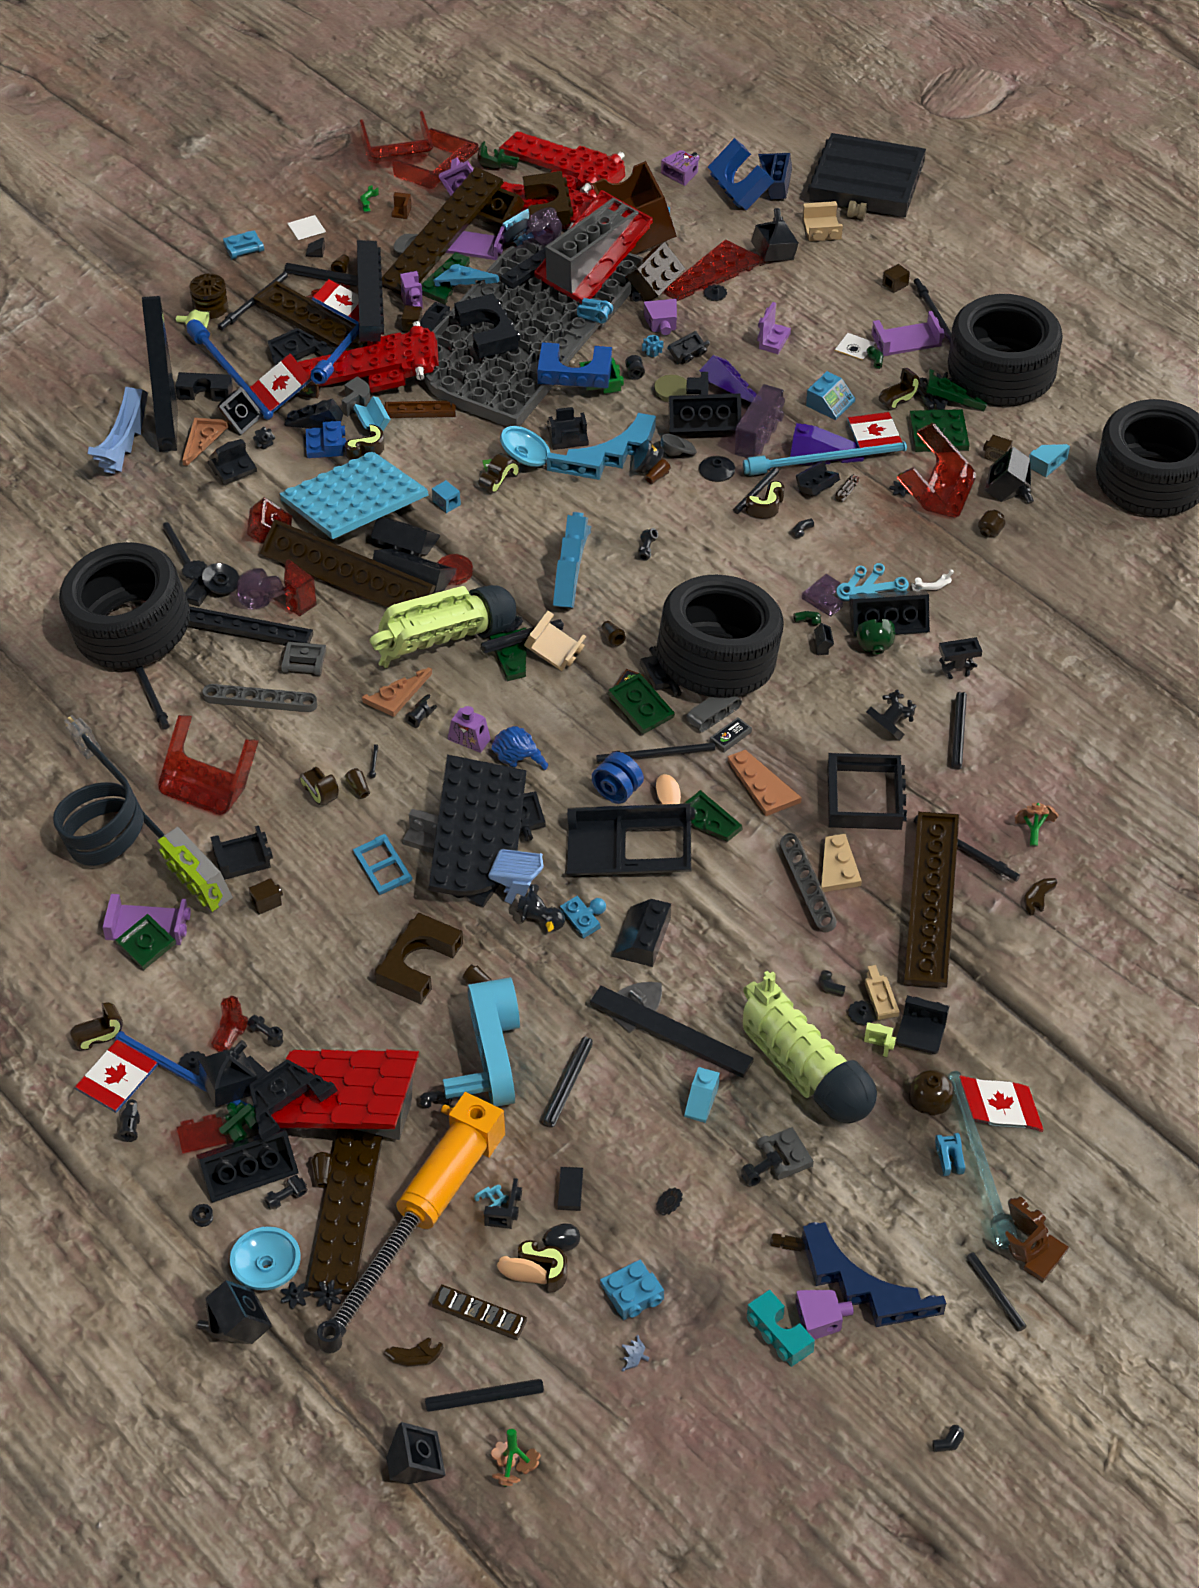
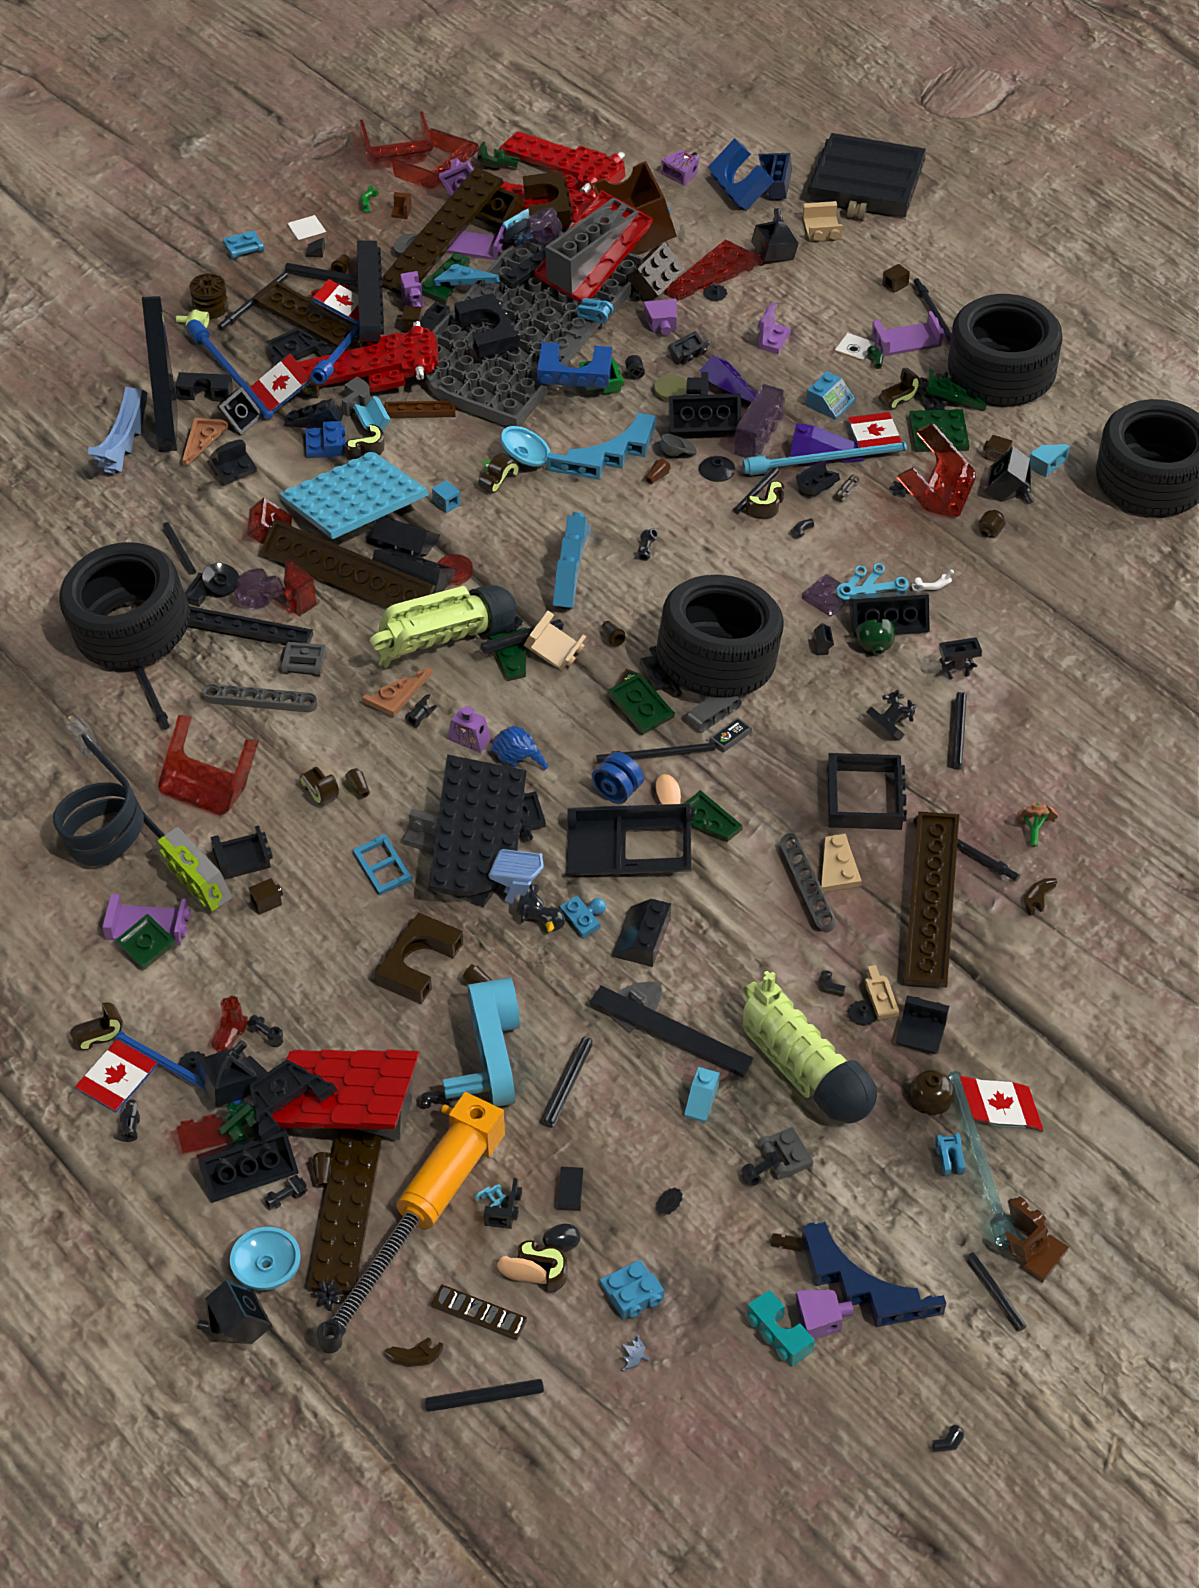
(194, 569): black piece -> none
(202, 1222): black bush -> none
(264, 437): black plant -> none
(295, 1295): black plant -> none
(372, 774): black hinge -> none
(415, 1455): black slope -> none
(506, 1454): nougat plant -> none
(567, 430): black panel -> none
(646, 457): black hat -> none
(652, 346): dark azure gear -> none
(764, 786): nougat wing -> none
(815, 617): dark green arm -> none
(880, 1035): yellowish green bracket -> none

